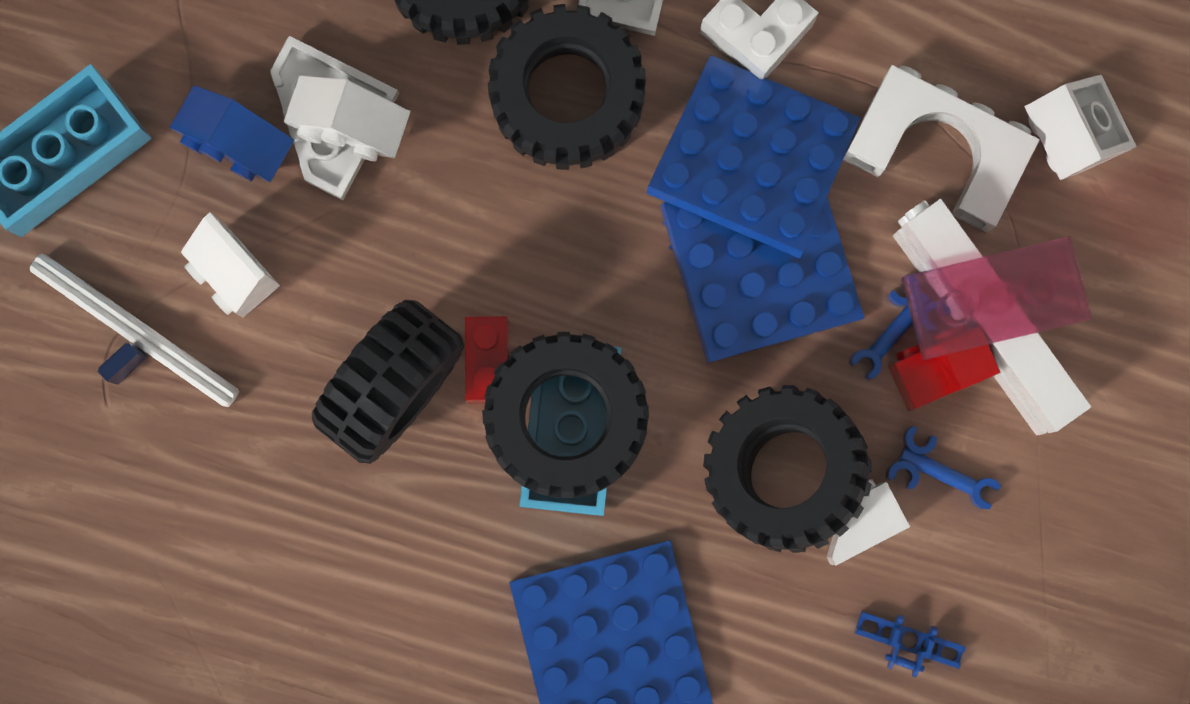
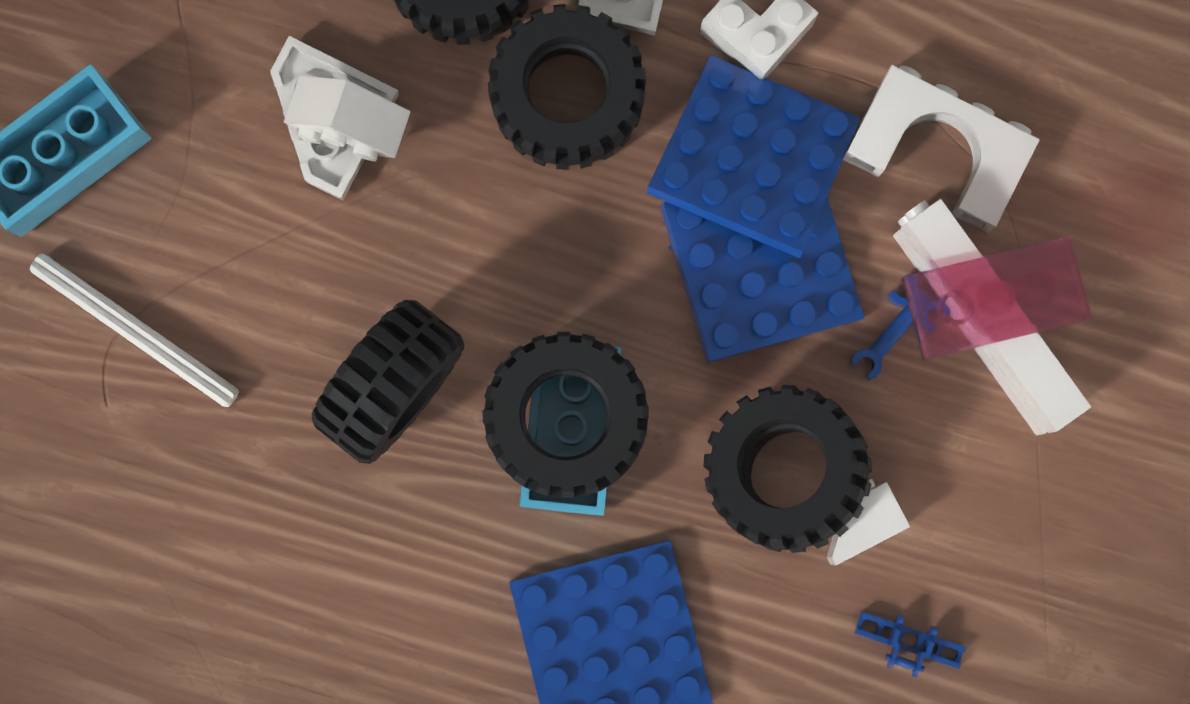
(122, 363): dark blue tile -> none
(228, 267): white slope -> none
(230, 131): blue brick -> none
(484, 350): red brick -> none
(913, 460): blue bar -> none
(940, 376): red brick -> none
(1079, 126): white slope -> none

